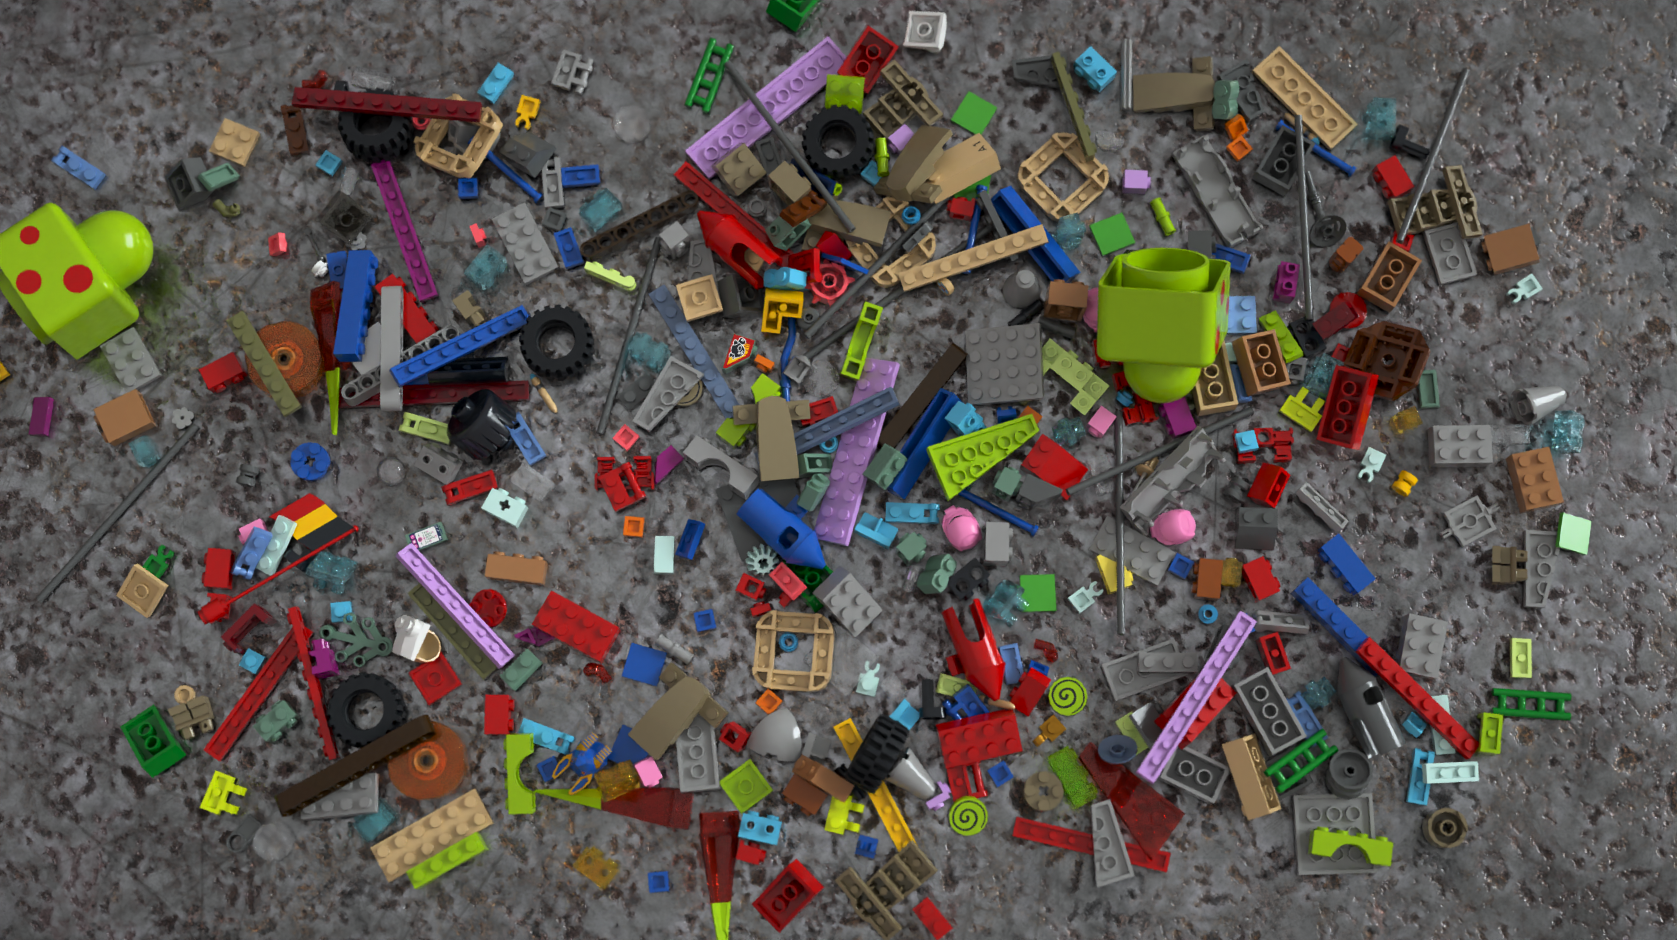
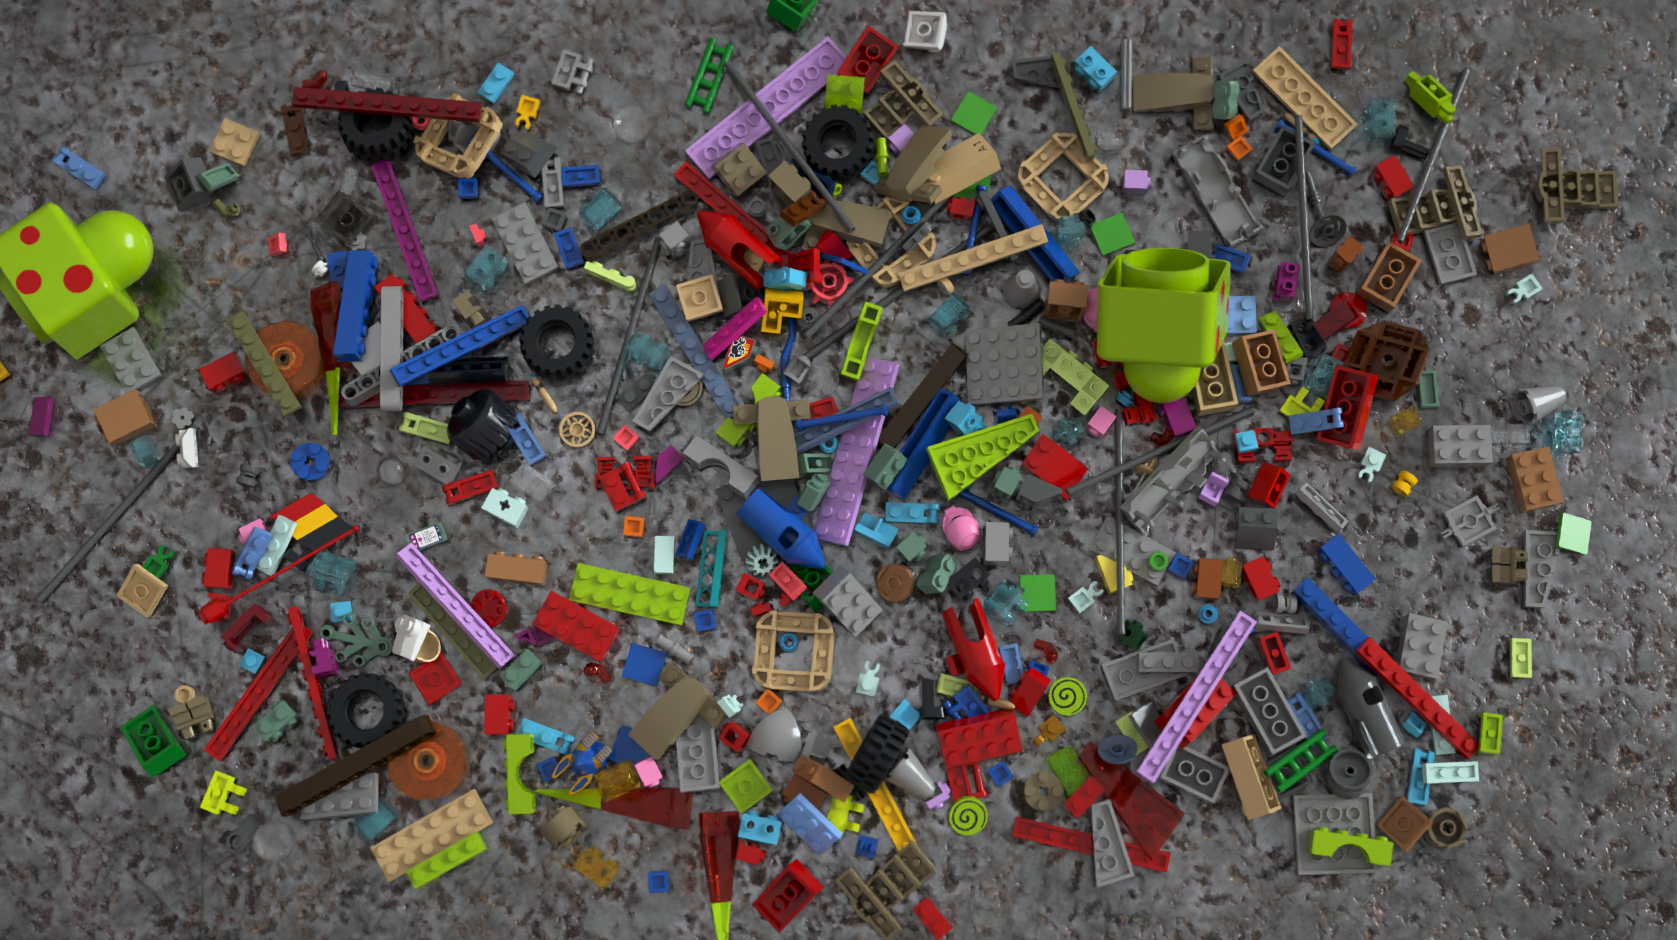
(188, 448): none -> white slope
(329, 163): medium azure plate -> none
(562, 828): none -> dark tan brick
(577, 429): none -> tan wheel
(630, 594): none -> lime plate
(718, 568): none -> teal fence
(730, 705): none -> light aqua plate
(734, 328): none -> dark pink plate
(809, 824): none -> light blue plate
(883, 410): none -> blue bar
(895, 582): none -> medium nougat tile
(949, 314): none -> clear light blue brick
(1083, 797): none -> red brick
(1088, 217): none -> black plate
(1134, 635): none -> dark green brick
(1158, 561): none -> bright green tile
(1162, 217): lime pin -> none
(1162, 439): none -> clear red arm
(1174, 527): bright pink helmet -> none
(1213, 489): none -> lavender bracket
(1284, 603): none -> light grey wheel
(1315, 421): none -> medium blue plate
(1341, 44): none -> red plate
(1404, 823): none -> medium nougat tile
(1431, 96): none -> lime hinge
(1540, 696): green bar -> none
(1572, 187): none -> dark tan slope

